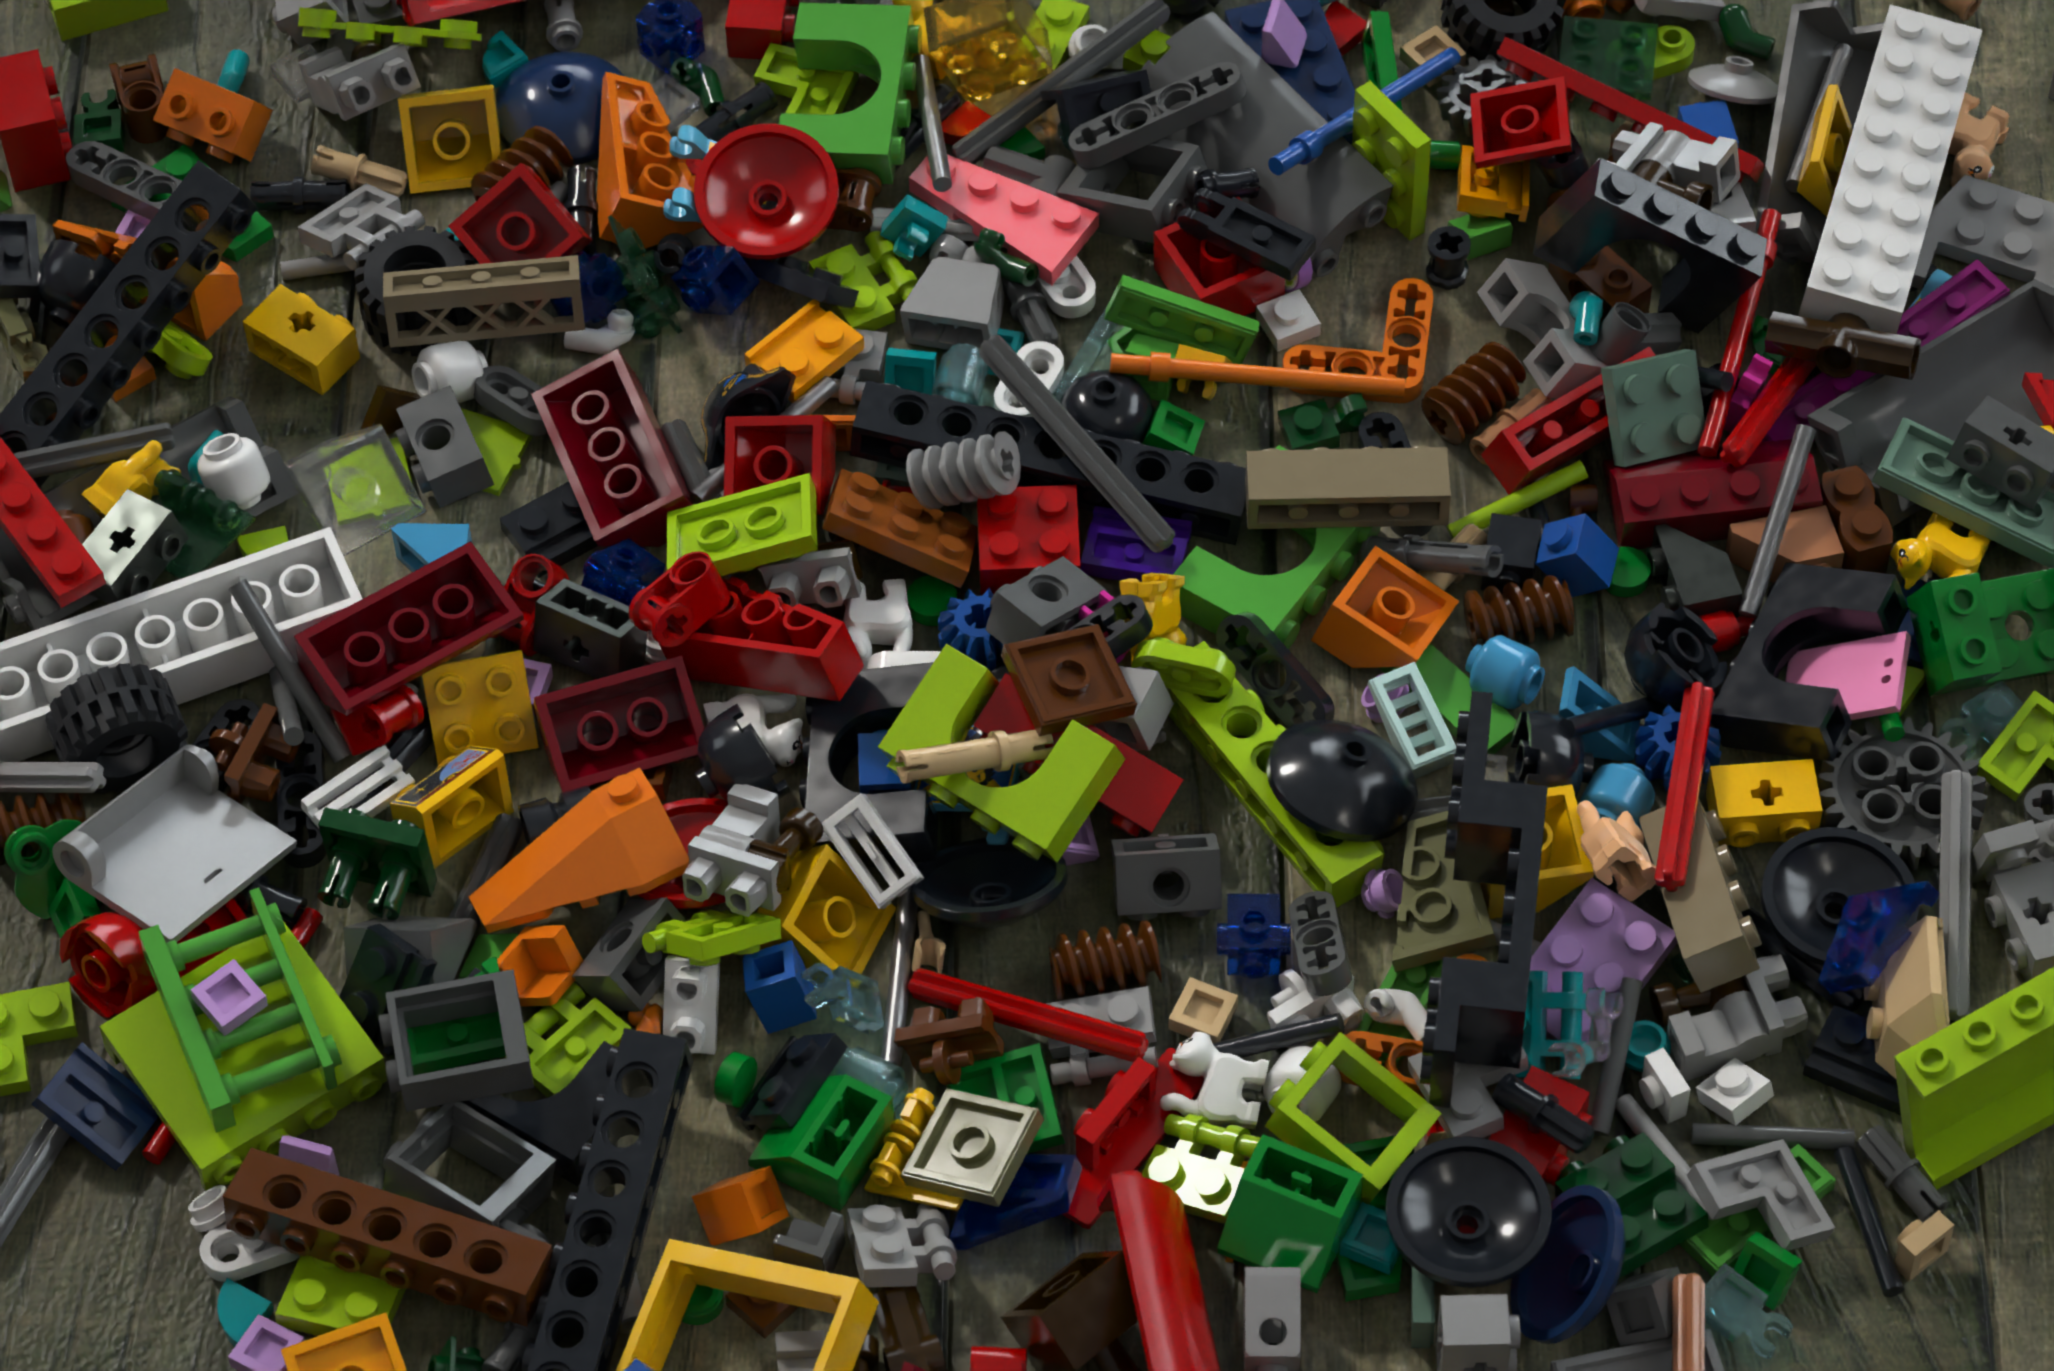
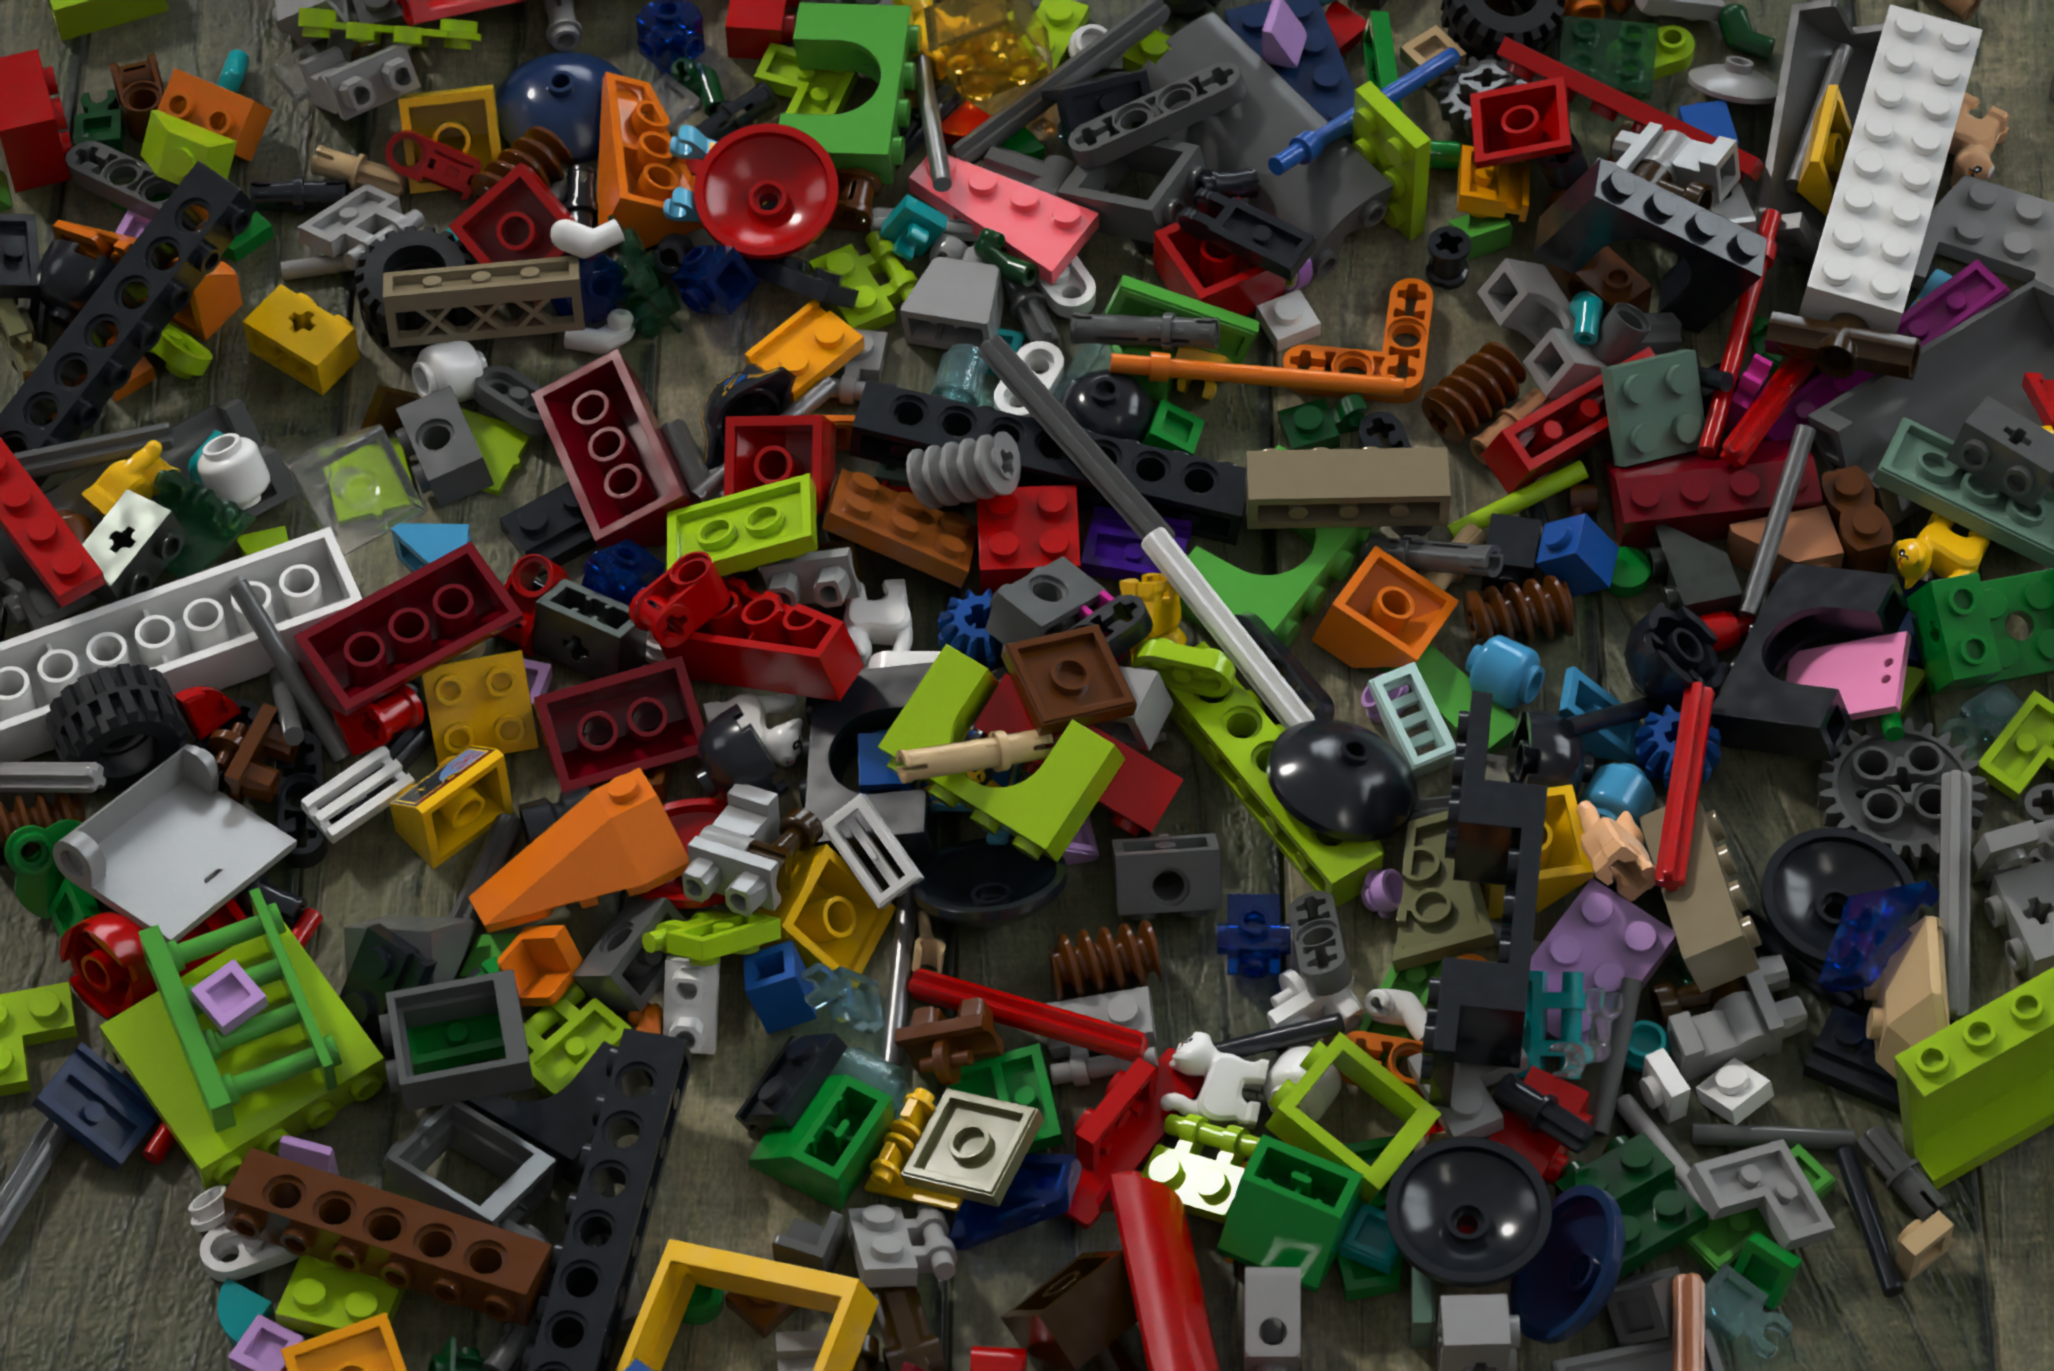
(176, 145): none -> lime slope
(205, 709): none -> red tile
(377, 853): dark green plate -> none
(438, 163): none -> red piece
(501, 59): teal tile -> none
(583, 240): none -> white arm
(735, 1079): green tile -> none
(740, 1206): orange panel -> none
(911, 369): teal tile -> none
(928, 598): green tile -> none
(1155, 331): none -> dark grey pin
(1203, 1010): tan plate -> none
(1225, 628): none -> white axle
(1764, 800): yellow brick -> none

